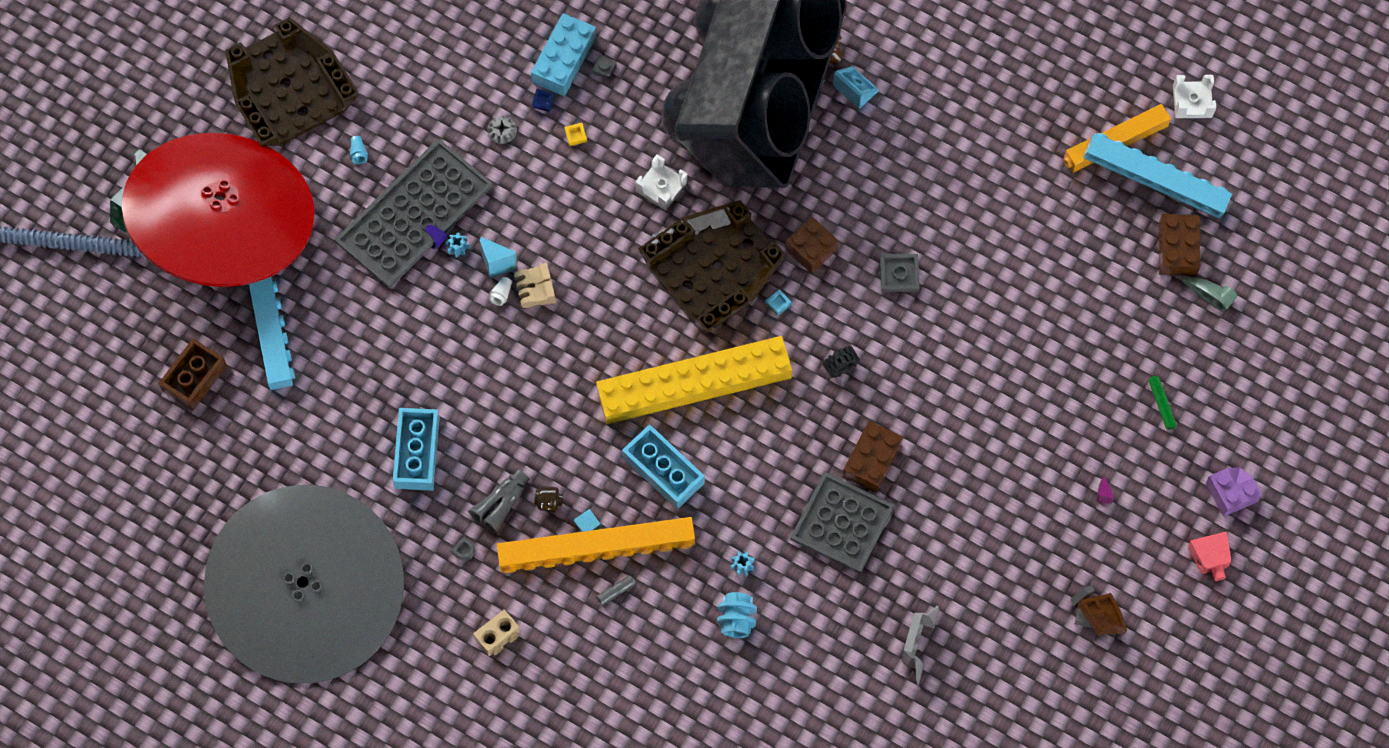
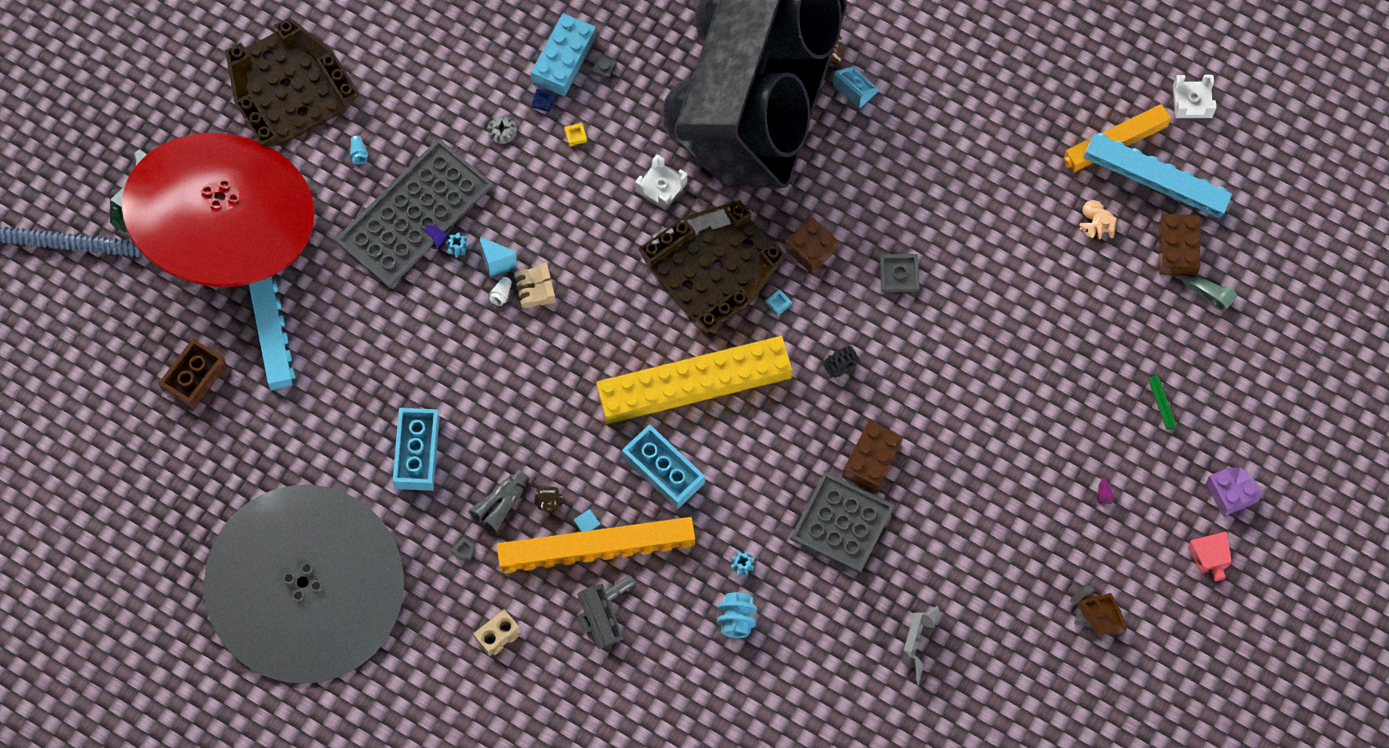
(600, 616): none -> dark grey piece
(1101, 220): none -> light nougat animal

